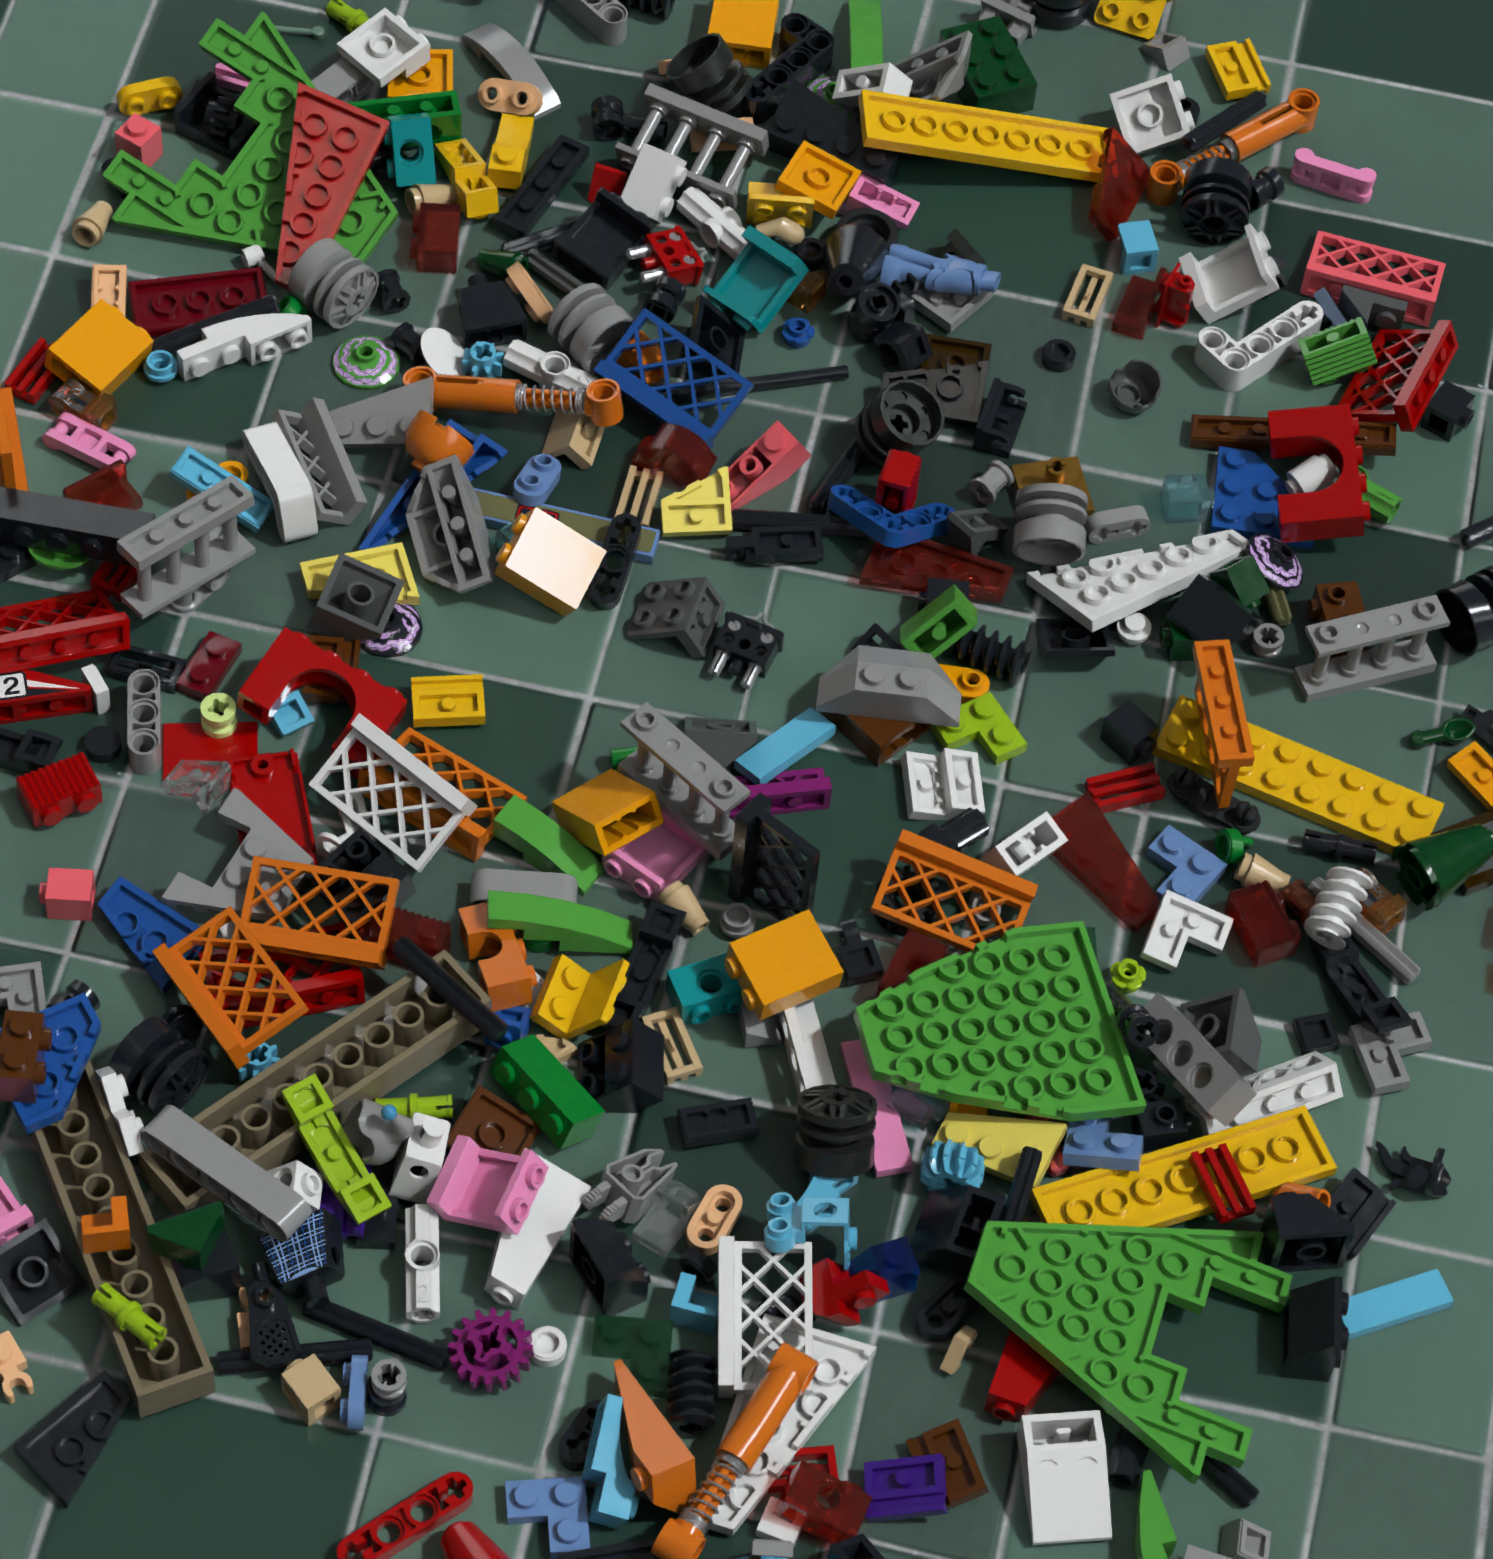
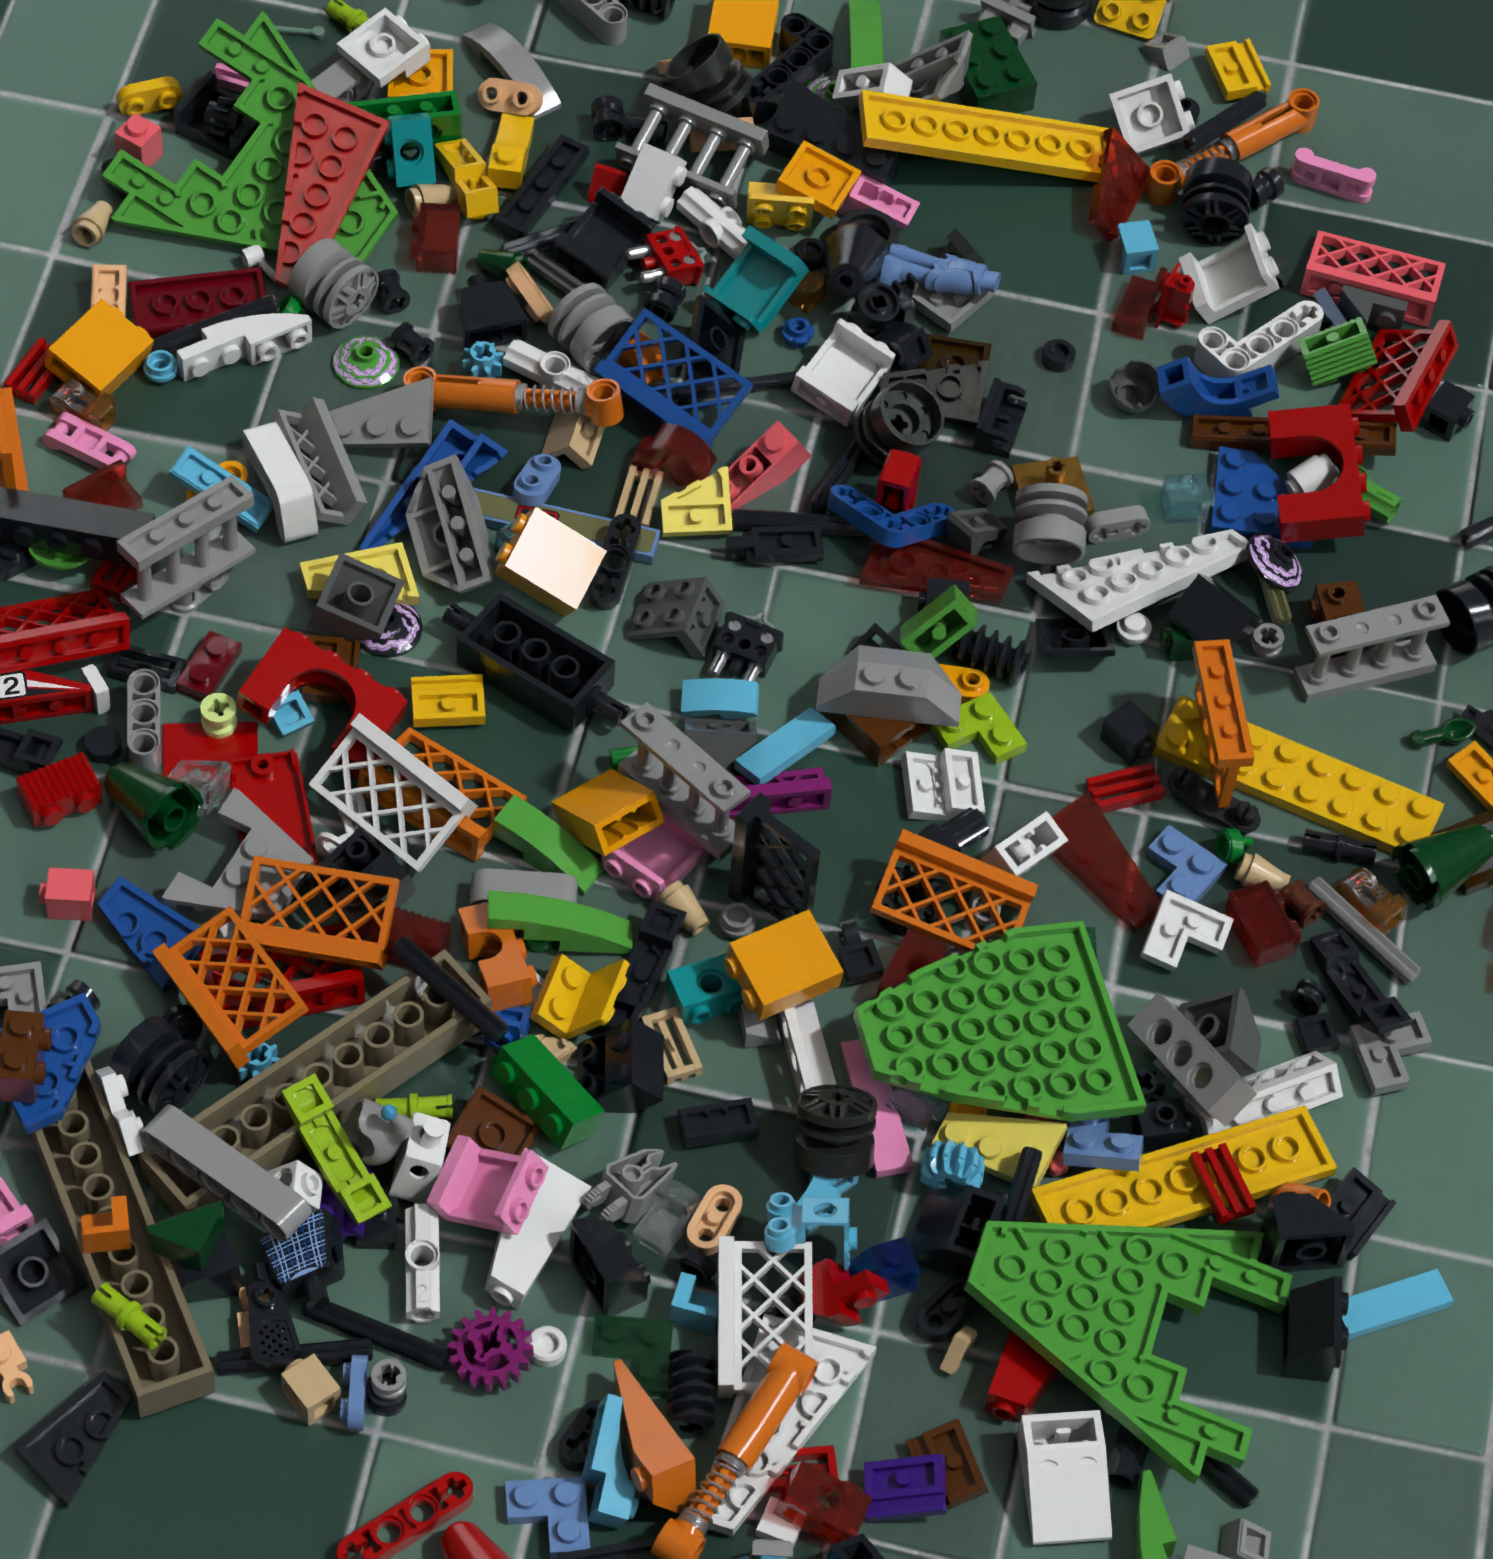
(154, 804): none -> dark green cone
(434, 442): orange cylinder -> none
(442, 351): white sticker -> none
(536, 662): none -> black brick
(720, 696): none -> medium azure slope
(784, 229): tan arm -> none
(843, 372): none -> white panel
(1080, 314): tan tile -> none
(1126, 983): lime plate -> none
(1131, 1015): black pin -> none
(1195, 393): none -> blue arch
(1243, 580): dark green brick -> none
(1308, 996): none -> black bush
(1336, 906): white piece -> none
(1416, 1174): black piece -> none

